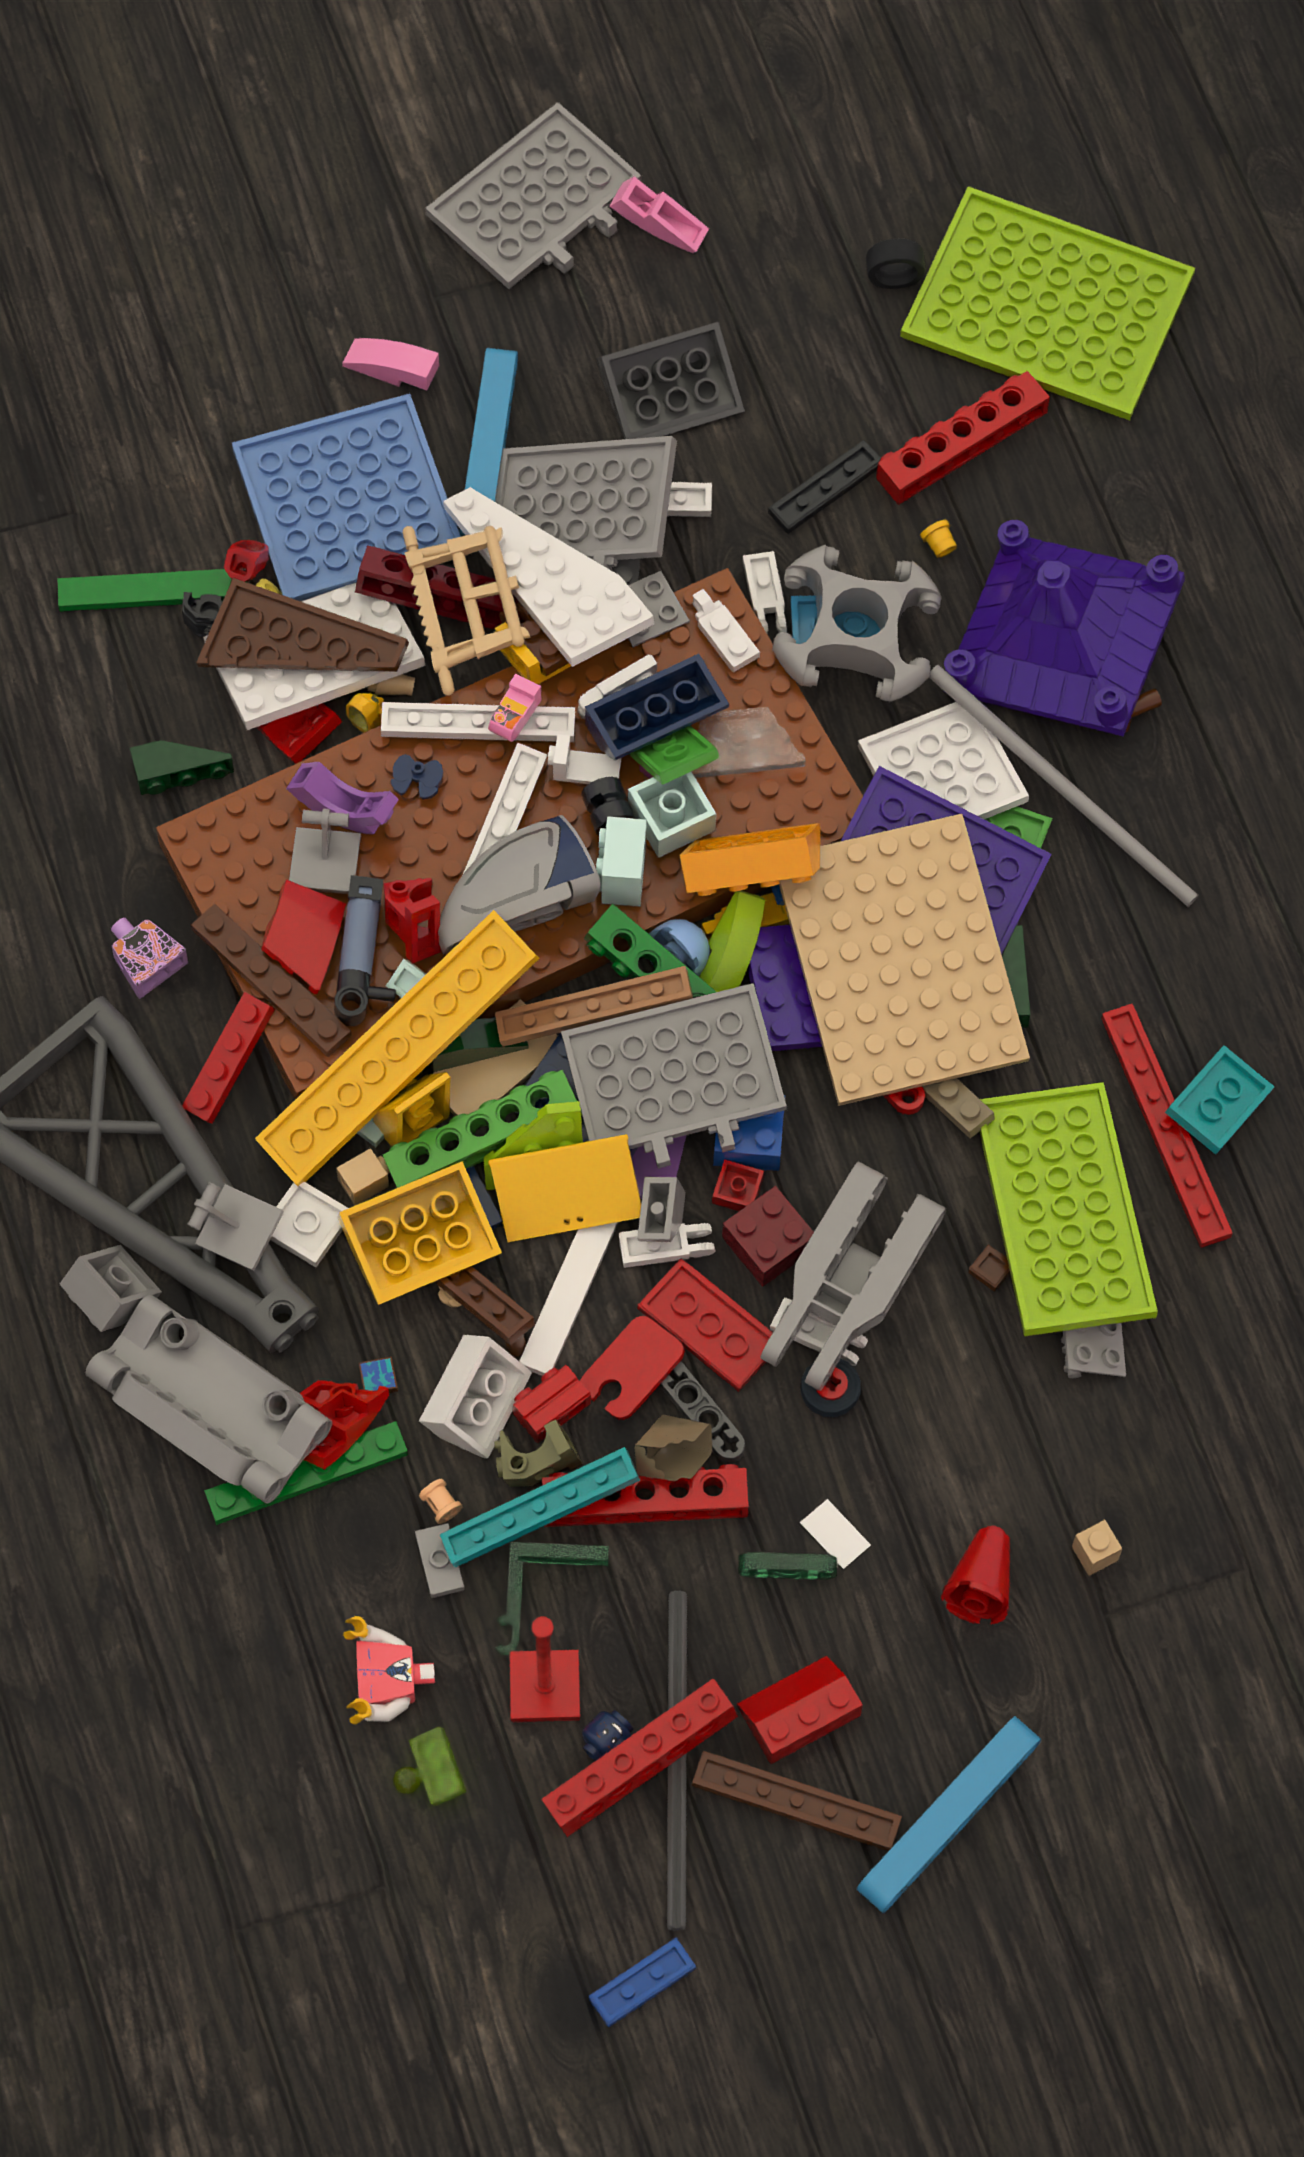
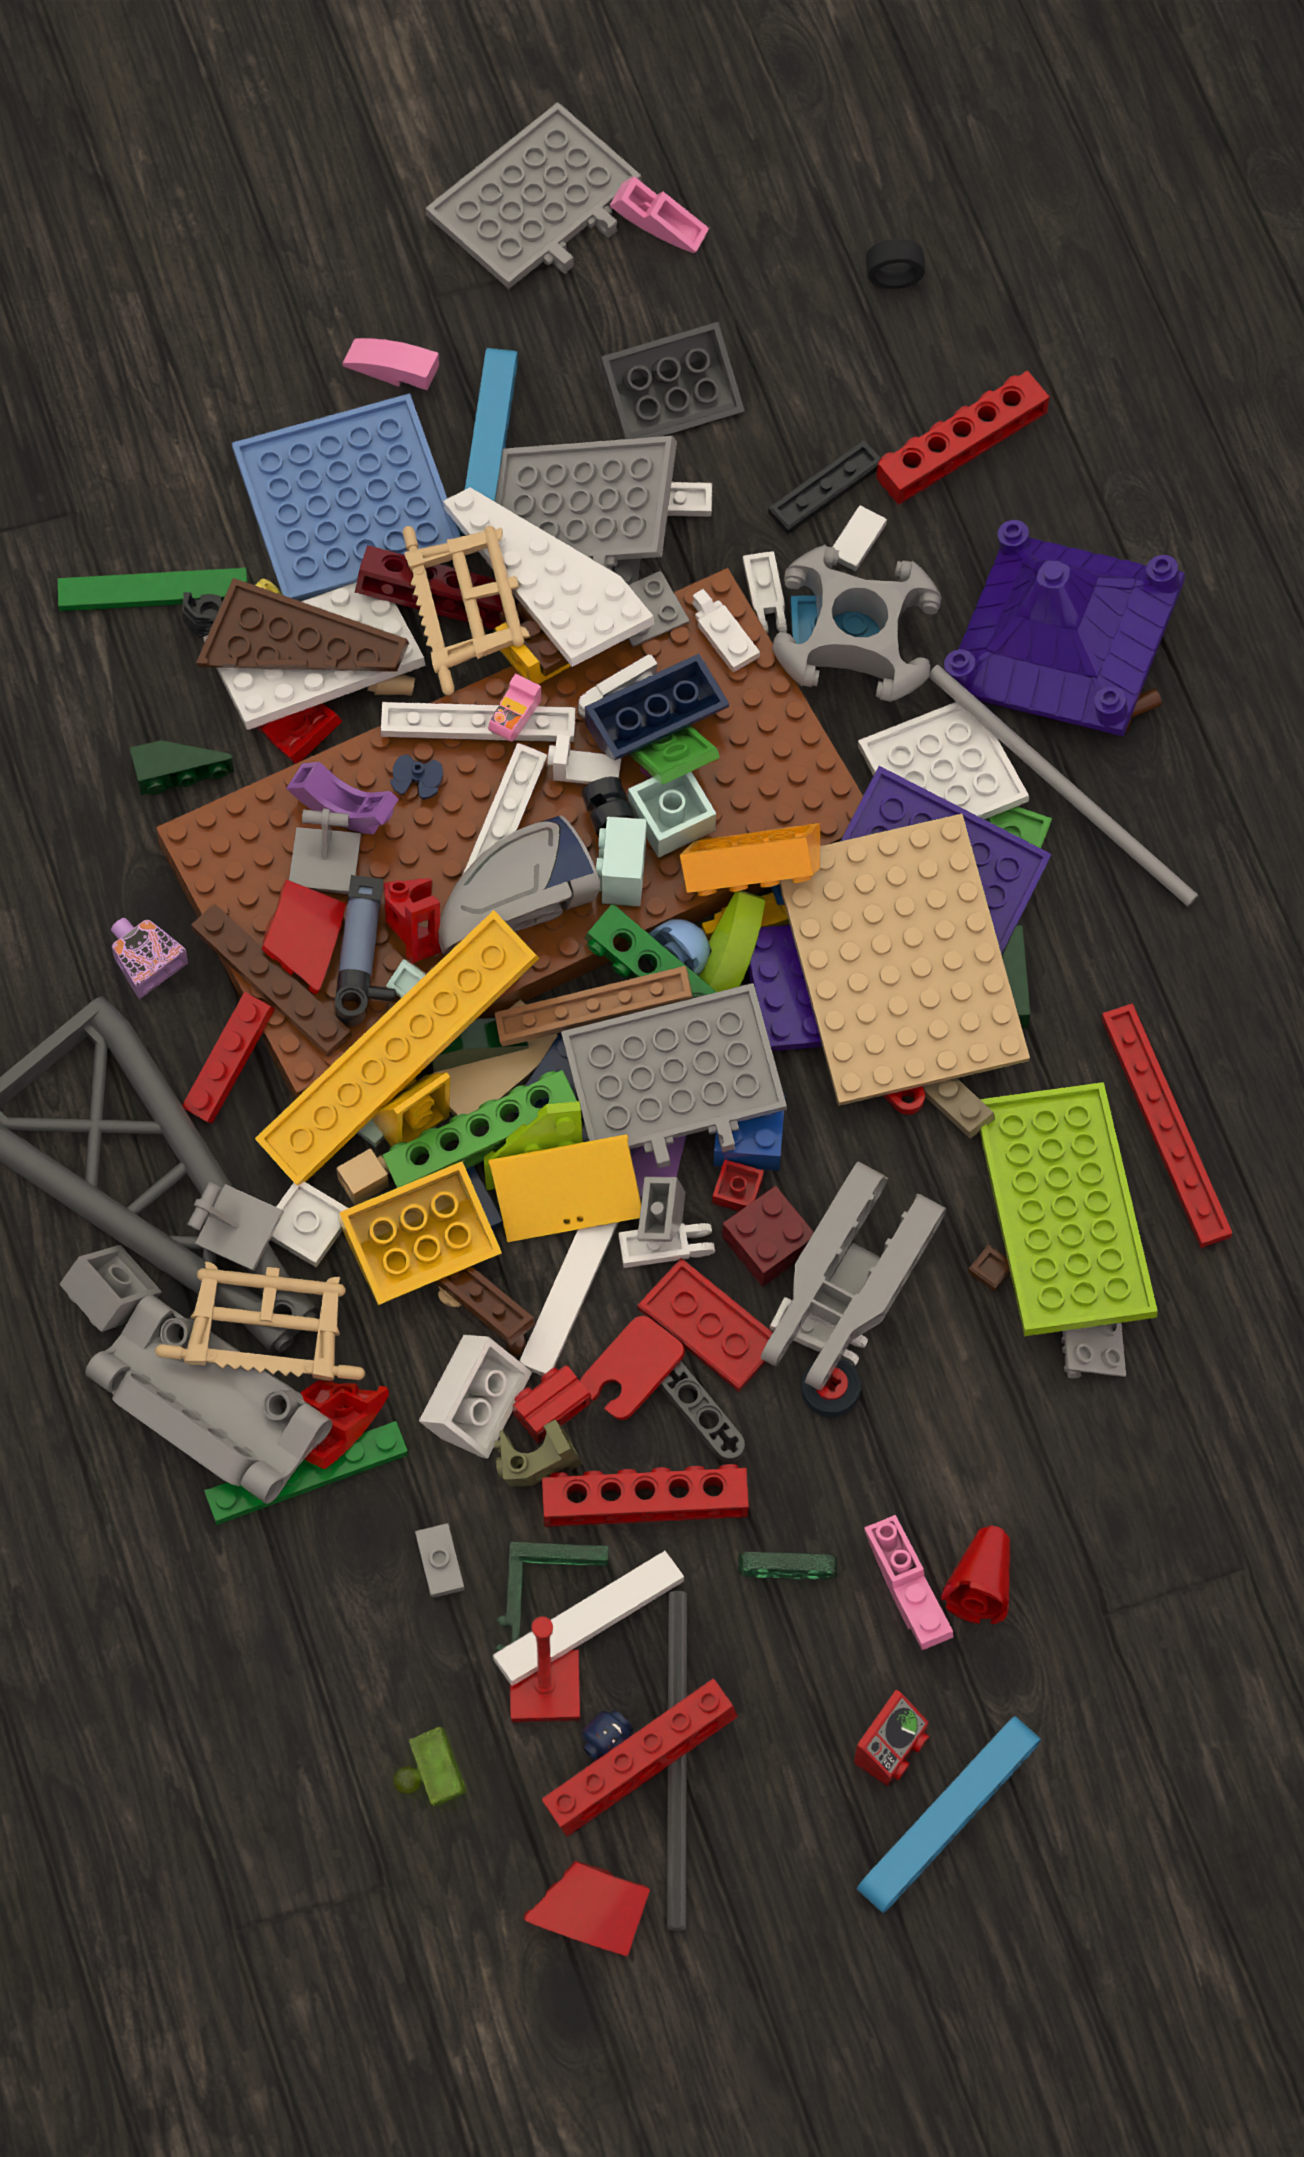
(246, 559): red rock -> none
(321, 1367): none -> tan piece
(365, 711): yellow rock -> none
(378, 1373): tile -> none
(384, 1673): torso -> none
(440, 1501): light nougat bush -> none
(539, 1507): teal plate -> none
(592, 1615): none -> white tile
(592, 1908): none -> red slope
(642, 1982): blue tile -> none
(678, 1451): dark tan piece -> none
(747, 743): clear wing -> none
(796, 1801): reddish brown plate -> none
(800, 1709): red slope -> none
(835, 1533): white sticker -> none
(859, 537): none -> white tile
(892, 1740): none -> slope
(907, 1583): none -> bright pink slope
(939, 538): yellow piece -> none
(1048, 300): lime plate -> none
(1097, 1547): tan brick -> none
(1219, 1099): teal plate -> none

